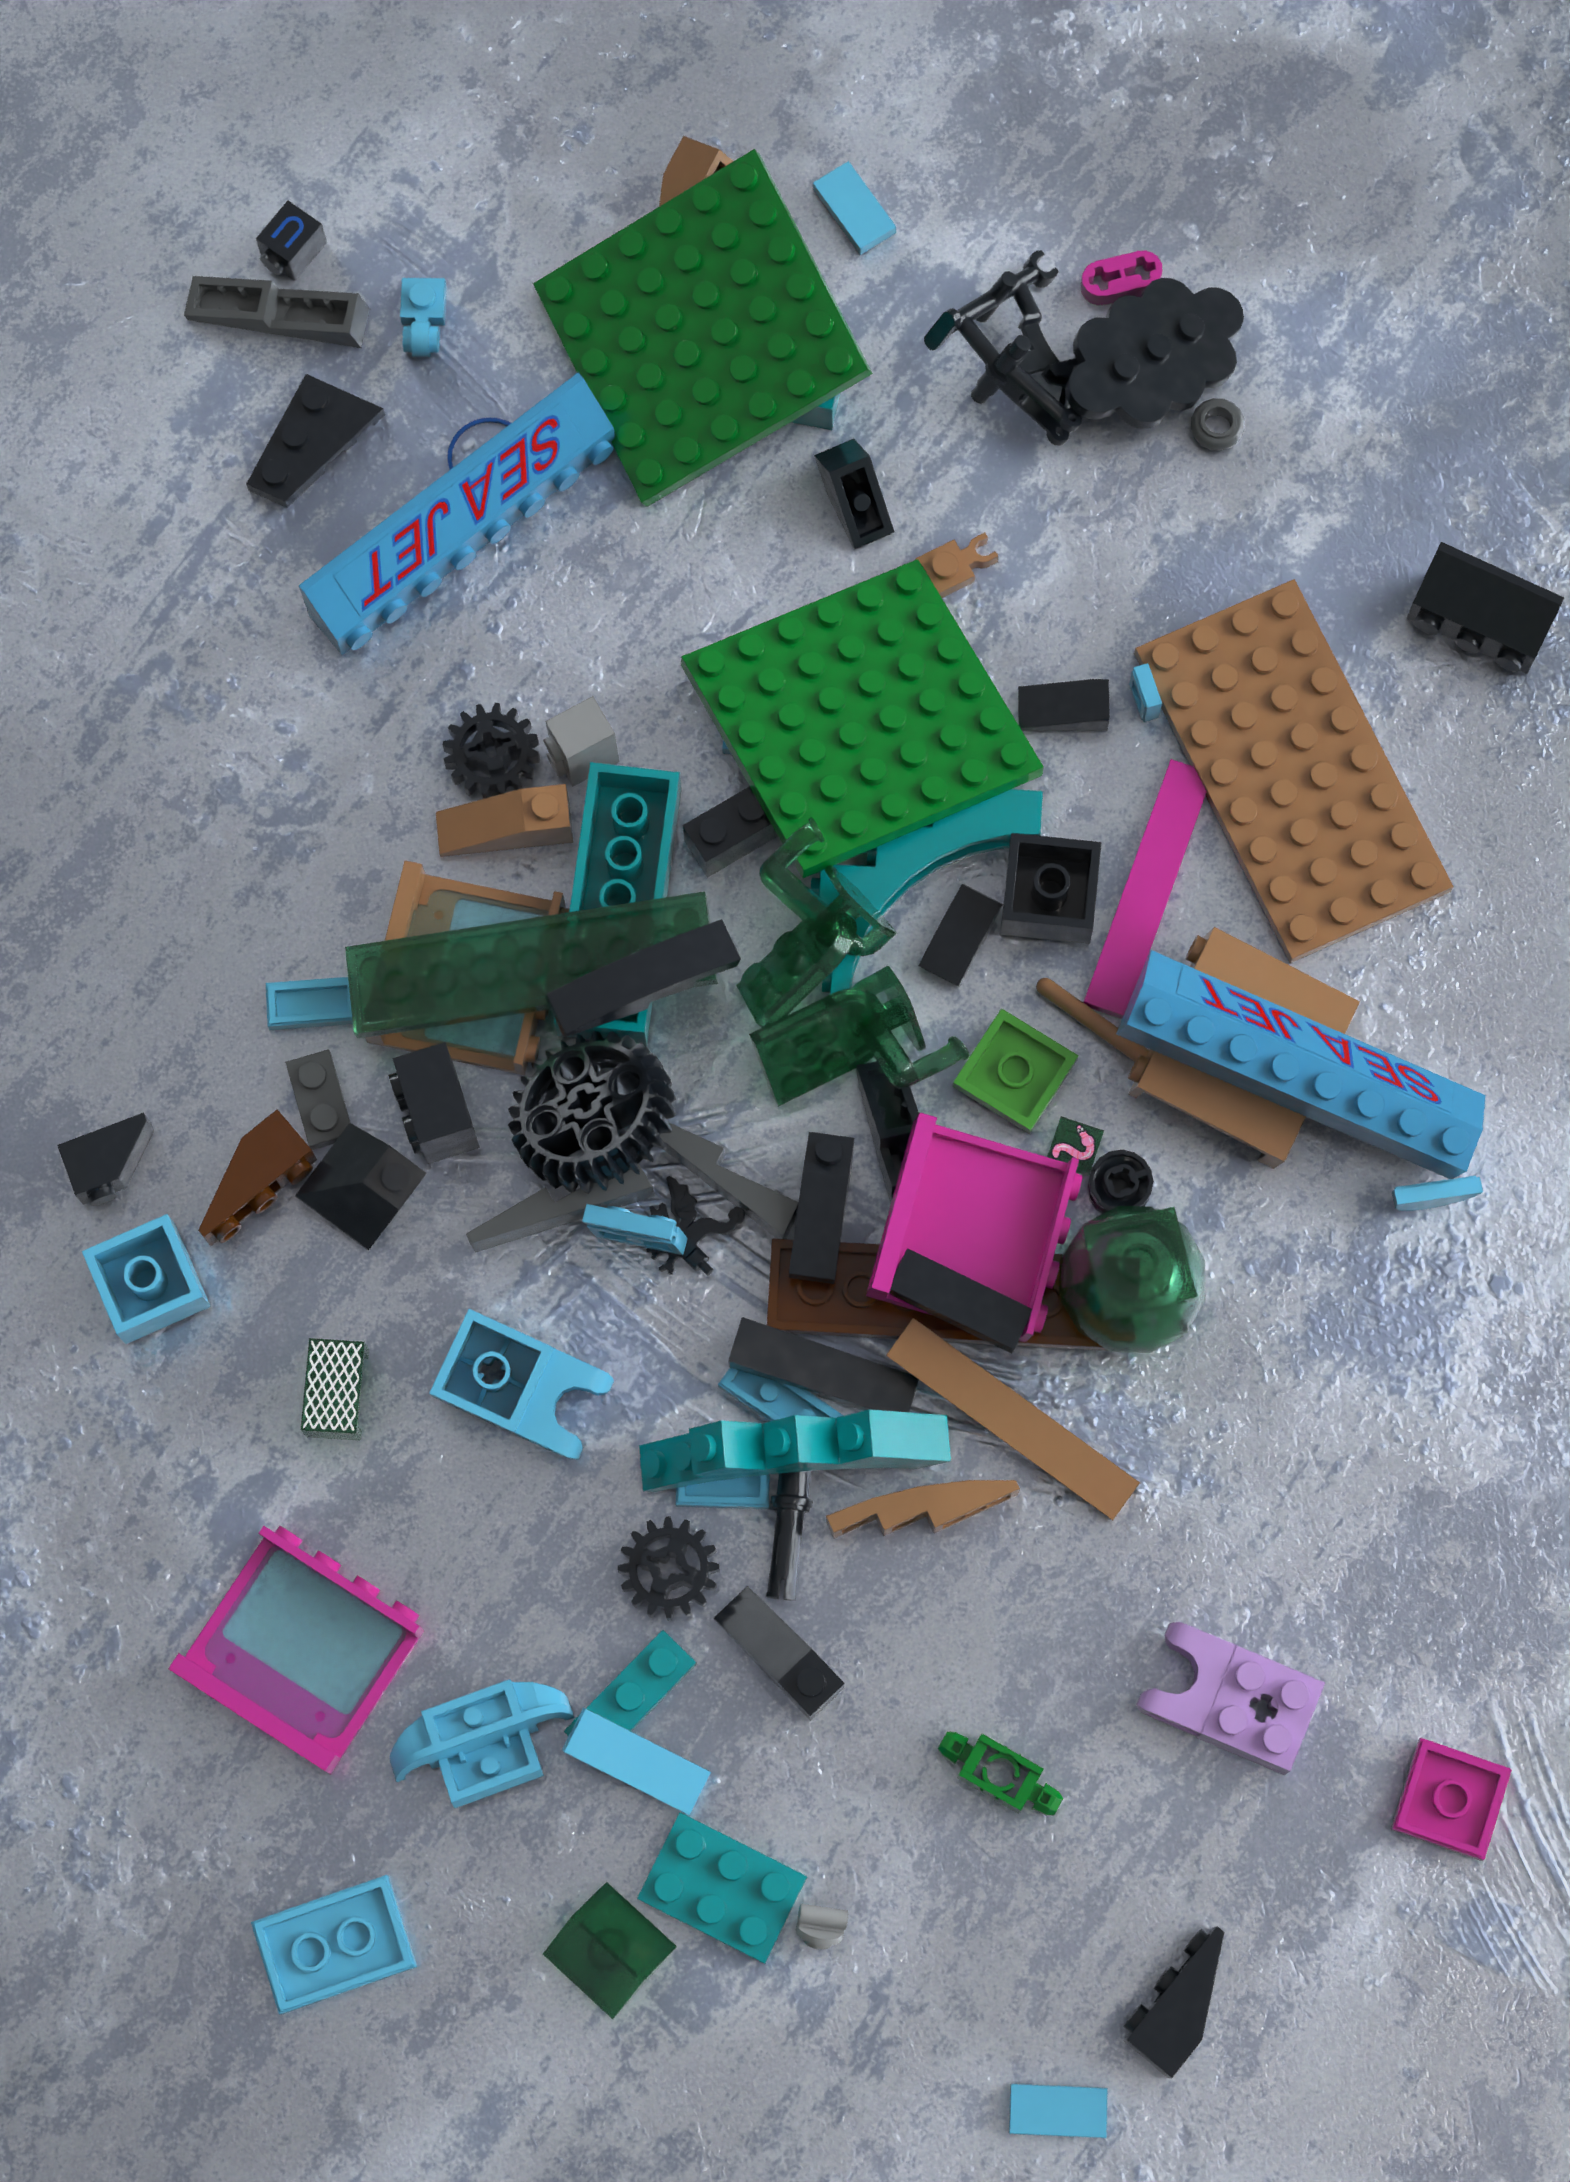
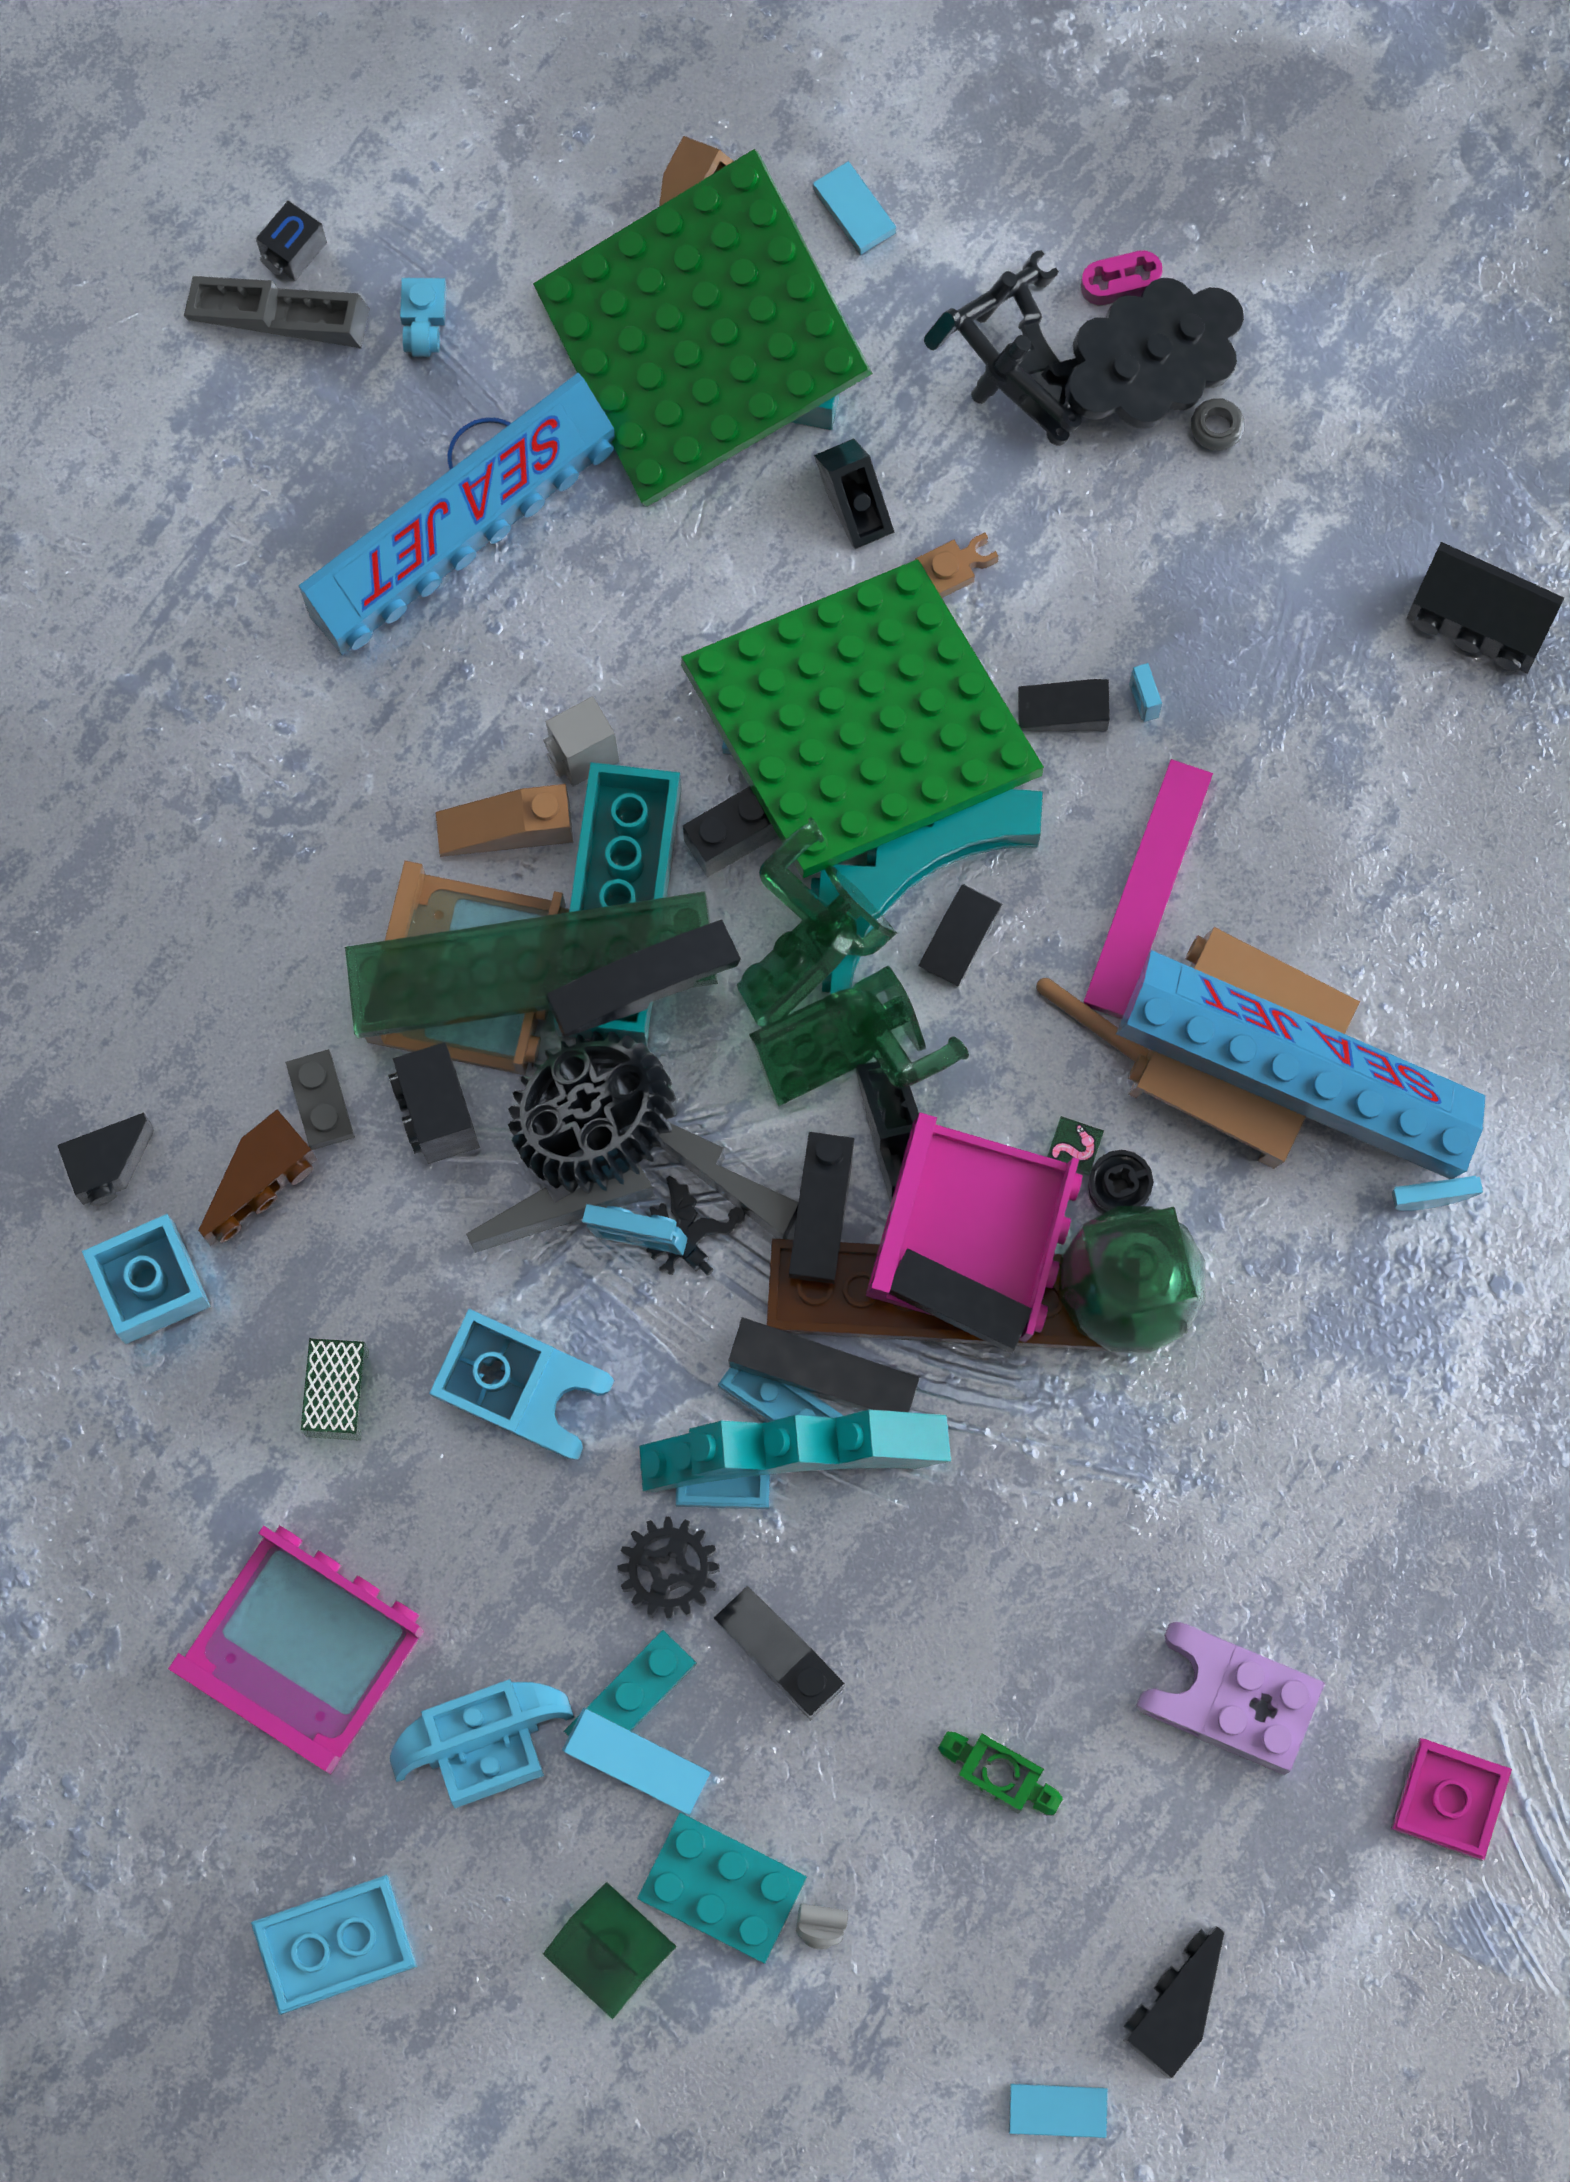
(308, 438): black wing -> none
(308, 1003): medium azure tile -> none
(360, 1185): black slope -> none
(473, 755): black gear -> none
(791, 1504): black pin -> none
(940, 1503): medium nougat slope -> none
(1013, 1419): medium nougat tile -> none
(1015, 1071): bright green plate -> none
(1050, 888): black brick -> none
(1293, 771): medium nougat plate -> none

